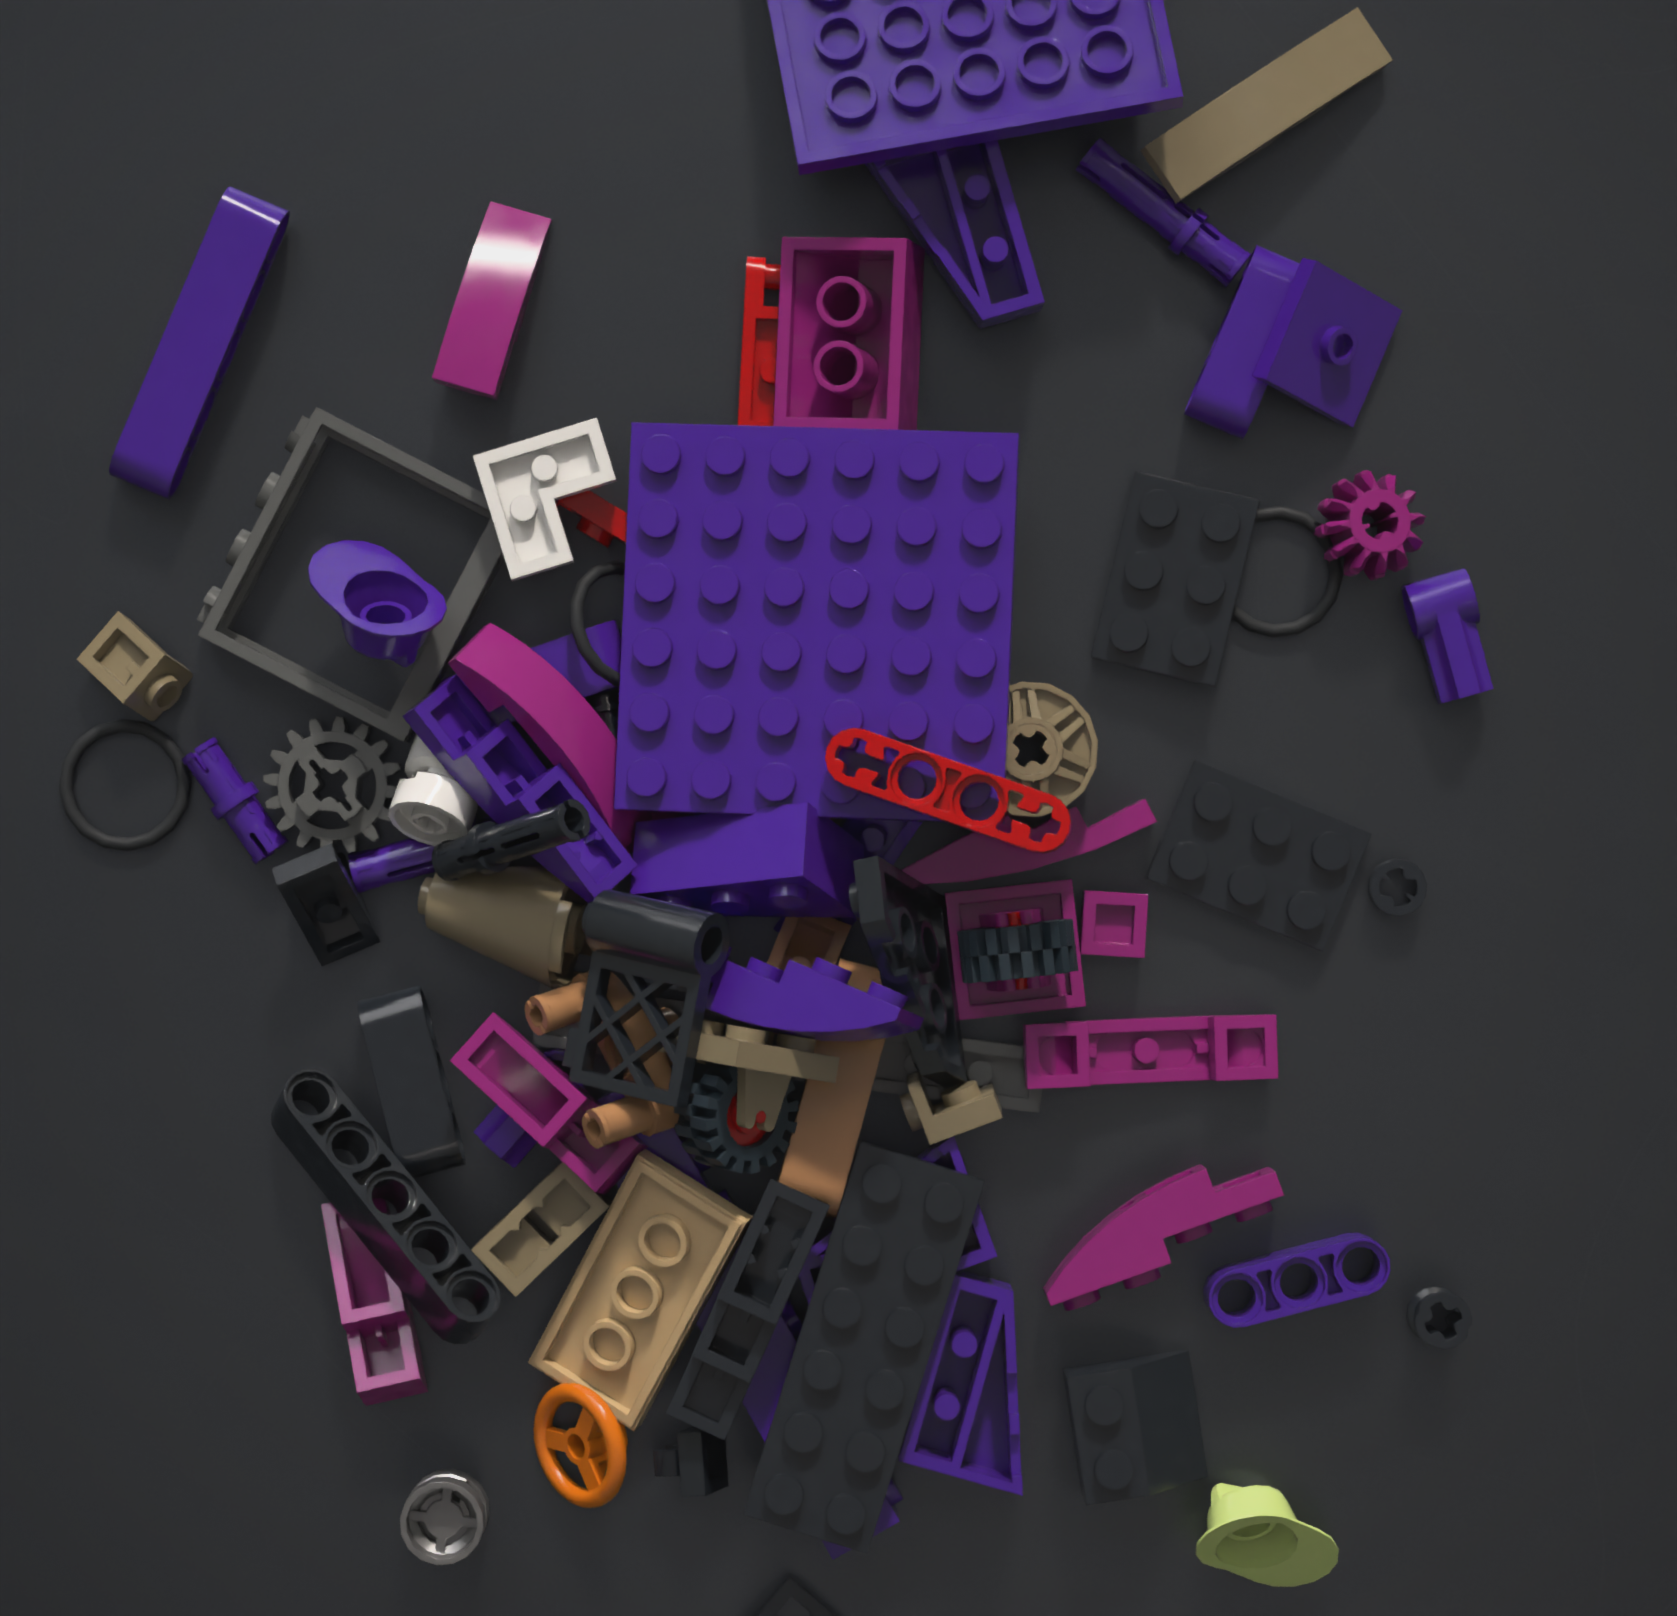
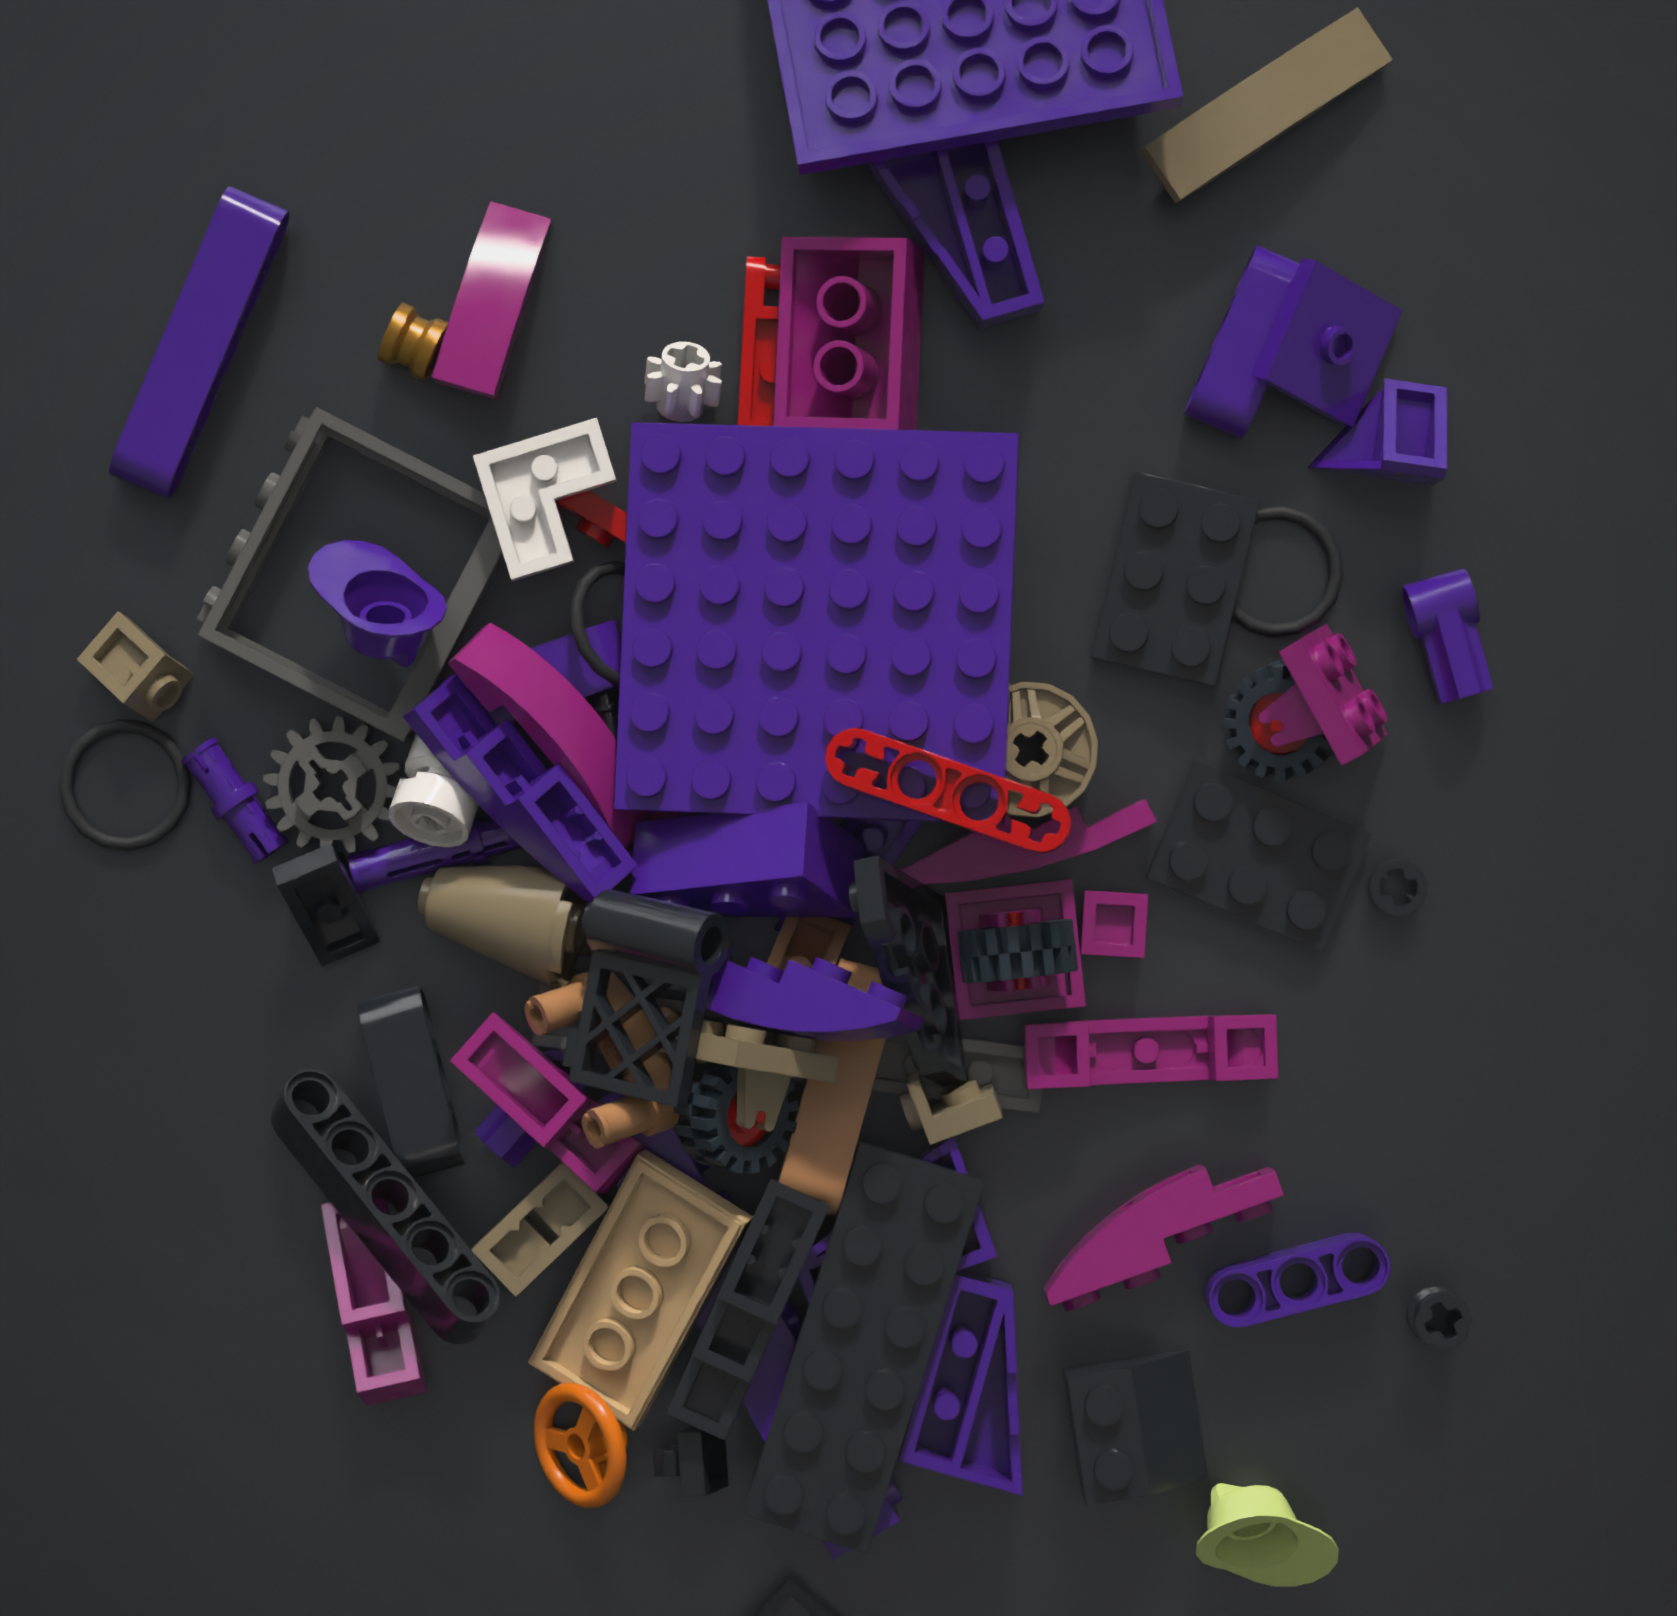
(412, 341): none -> pearl gold wheel
(444, 1517): flat silver wheel -> none
(493, 846): black pin -> none
(682, 381): none -> white gear
(1151, 203): dark purple pin -> none
(1304, 710): none -> magenta plate
(1389, 515): magenta gear -> none
(1394, 436): none -> dark purple slope

